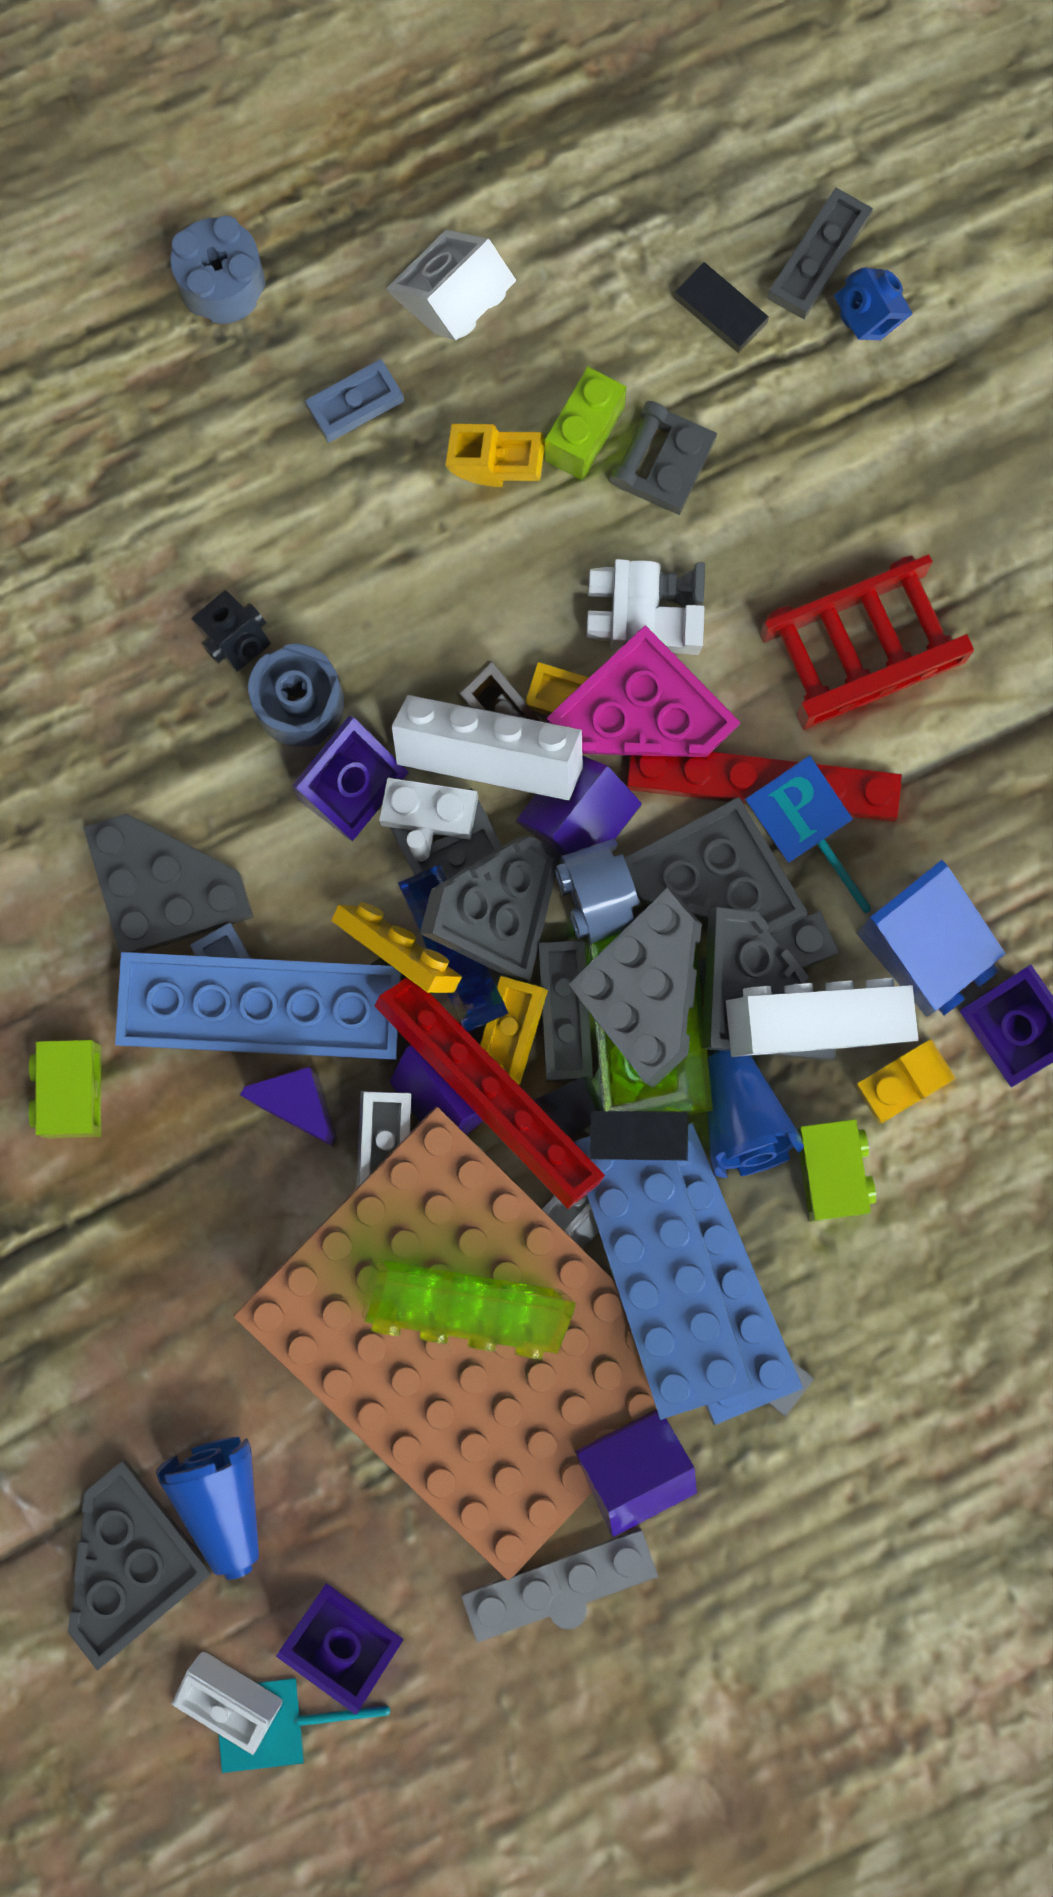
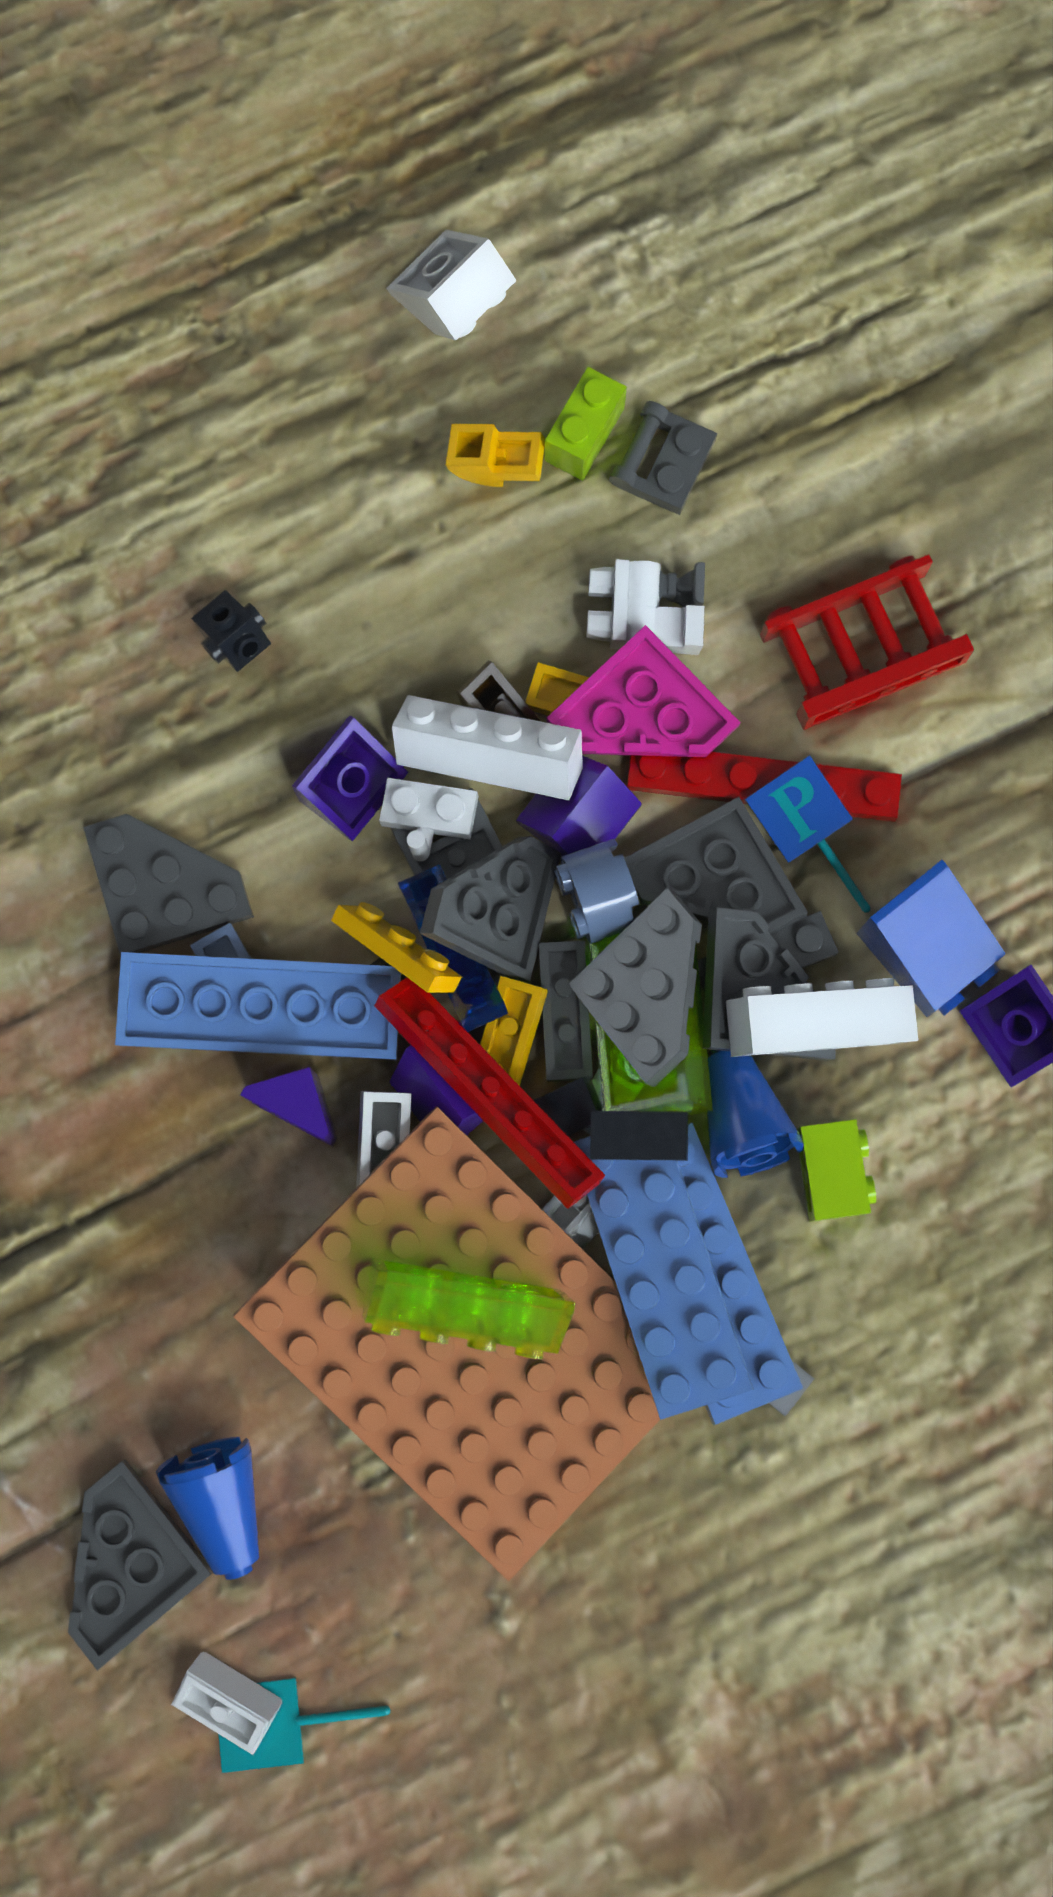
(66, 1089): lime brick -> none
(217, 269): sand blue brick -> none
(285, 674): sand blue brick -> none
(340, 1648): dark purple slope -> none
(354, 400): sand blue plate -> none
(560, 1587): light grey hinge -> none
(637, 1472): dark purple slope -> none
(721, 307): black tile -> none
(819, 253): dark grey plate -> none
(872, 303): blue brick -> none
(905, 1081): yellow brick -> none

